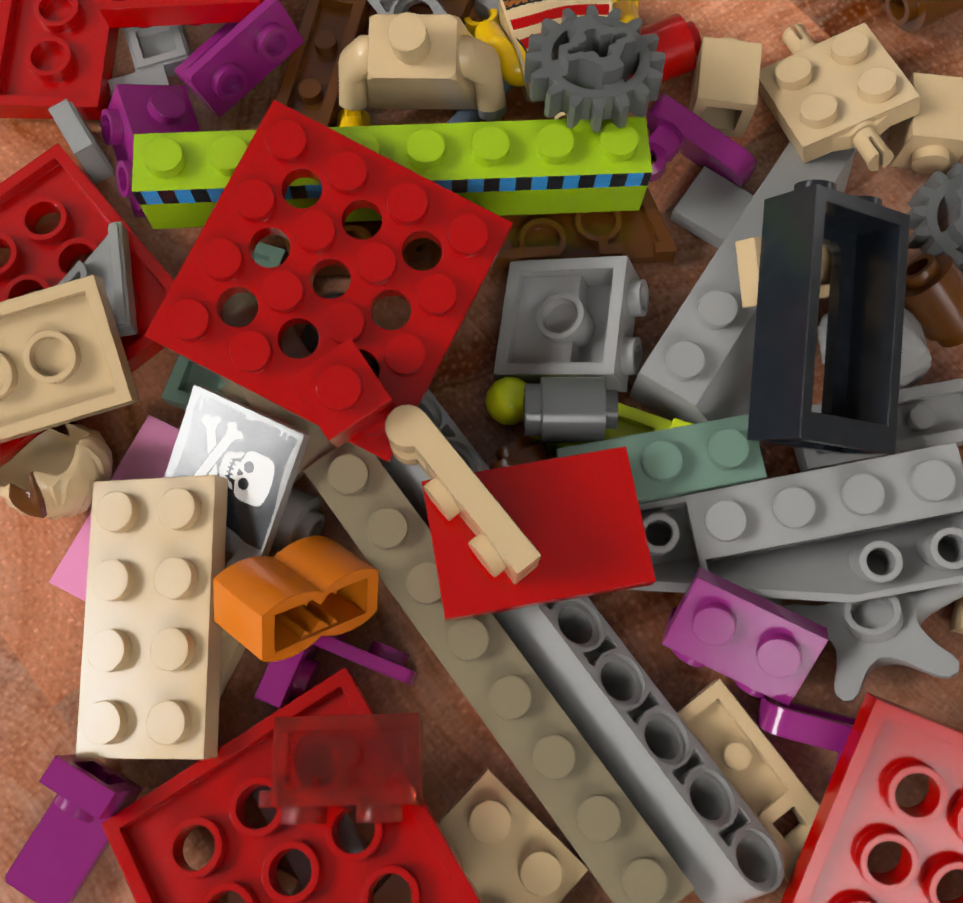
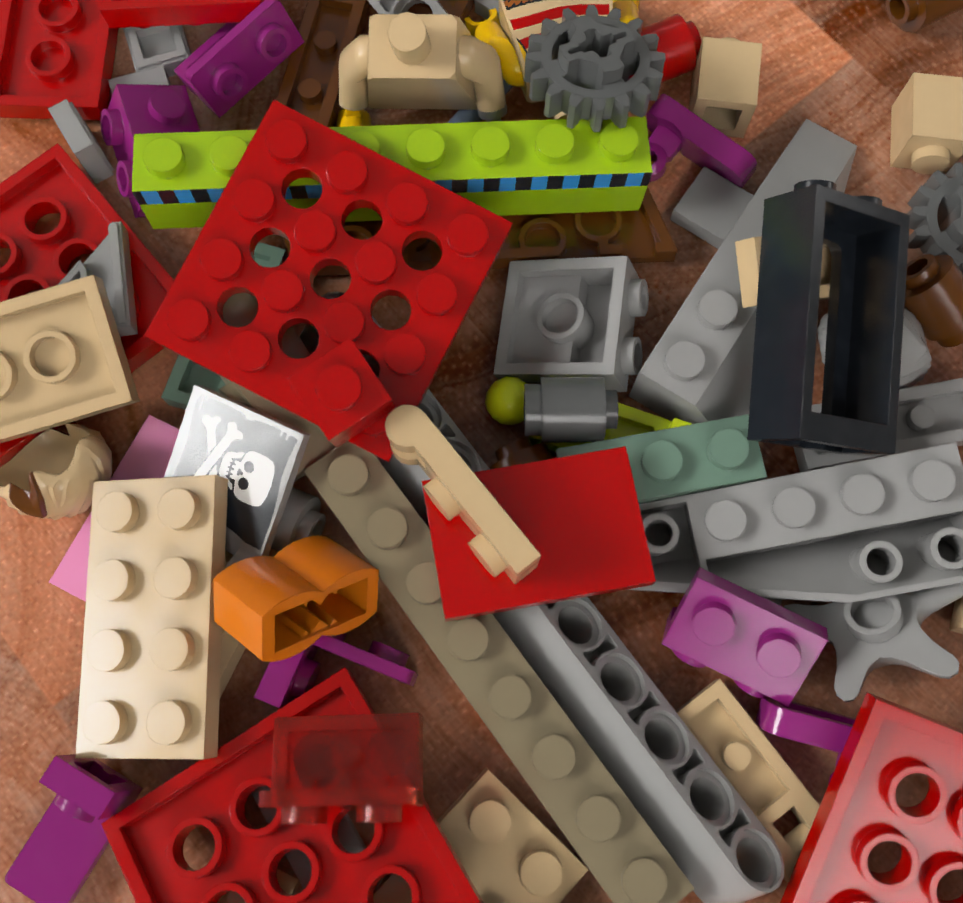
(838, 94): tan plate -> none

